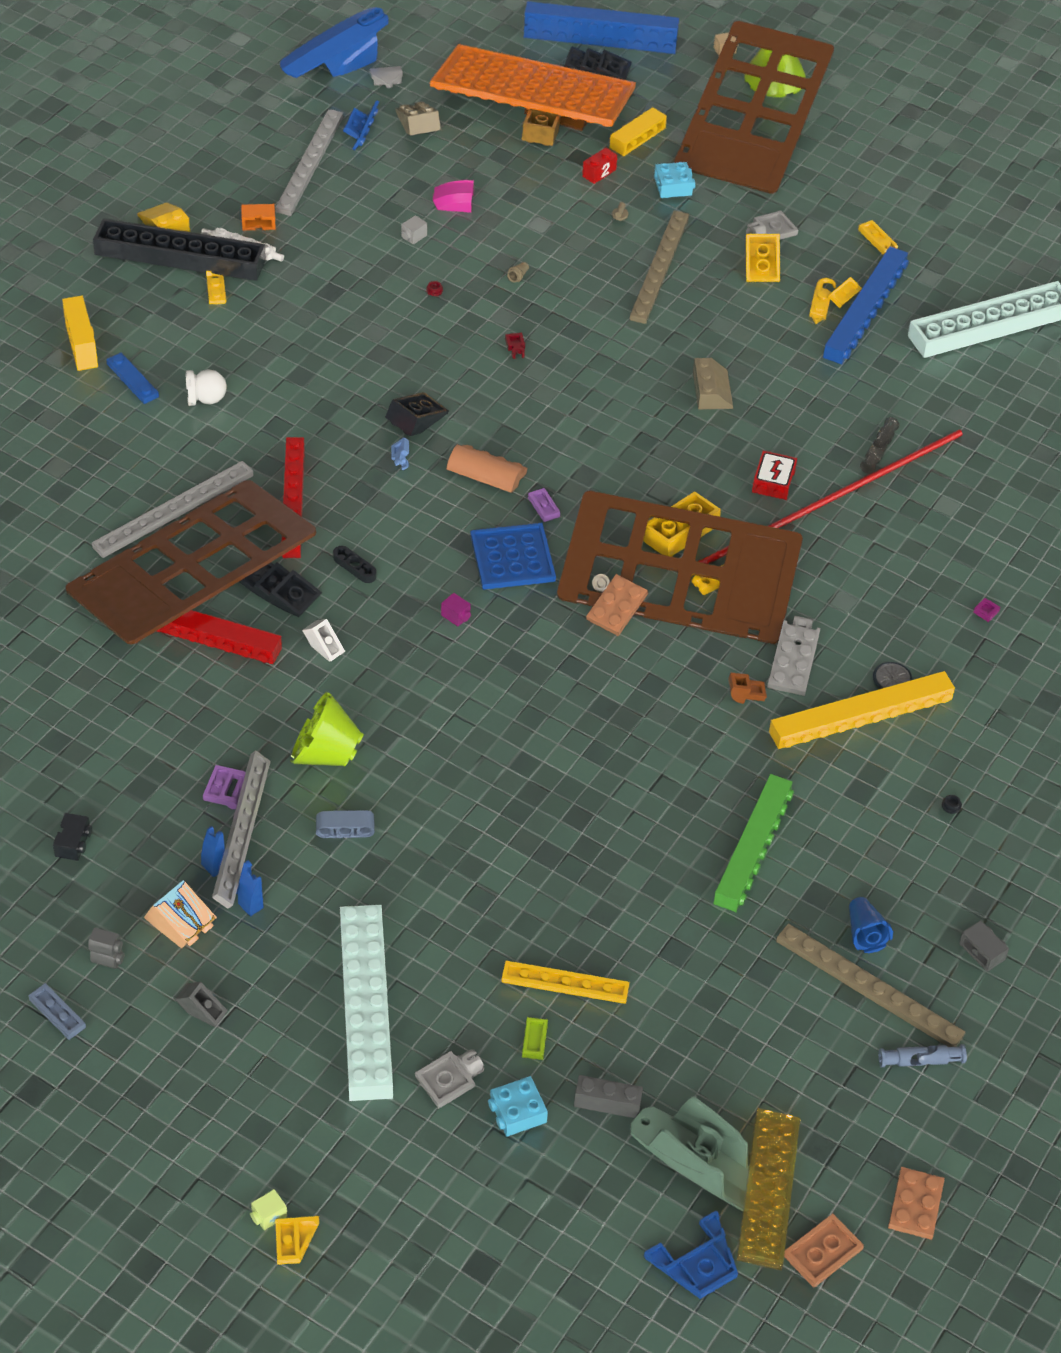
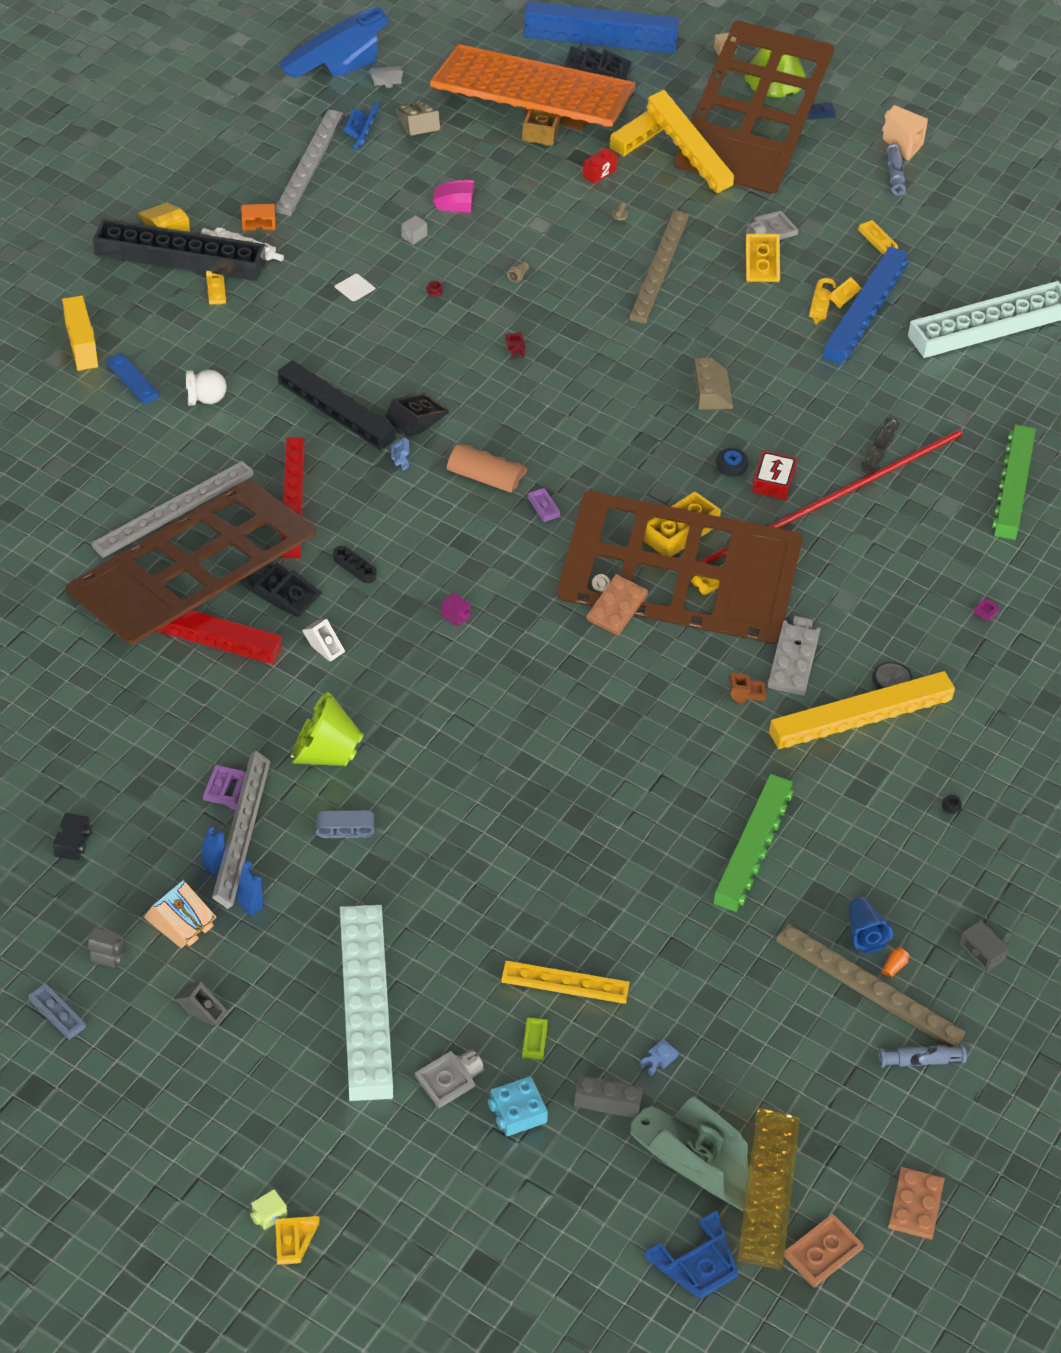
(336, 405): none -> black brick
(354, 287): none -> white sticker
(512, 556): blue plate -> none
(660, 1055): none -> medium blue plate
(674, 179): medium azure brick -> none
(690, 141): none -> yellow brick
(732, 462): none -> black wheel
(821, 110): none -> dark blue plate
(896, 169): none -> sand blue piece
(896, 960): none -> orange cone
(904, 129): none -> light nougat slope
(1014, 482): none -> bright green brick

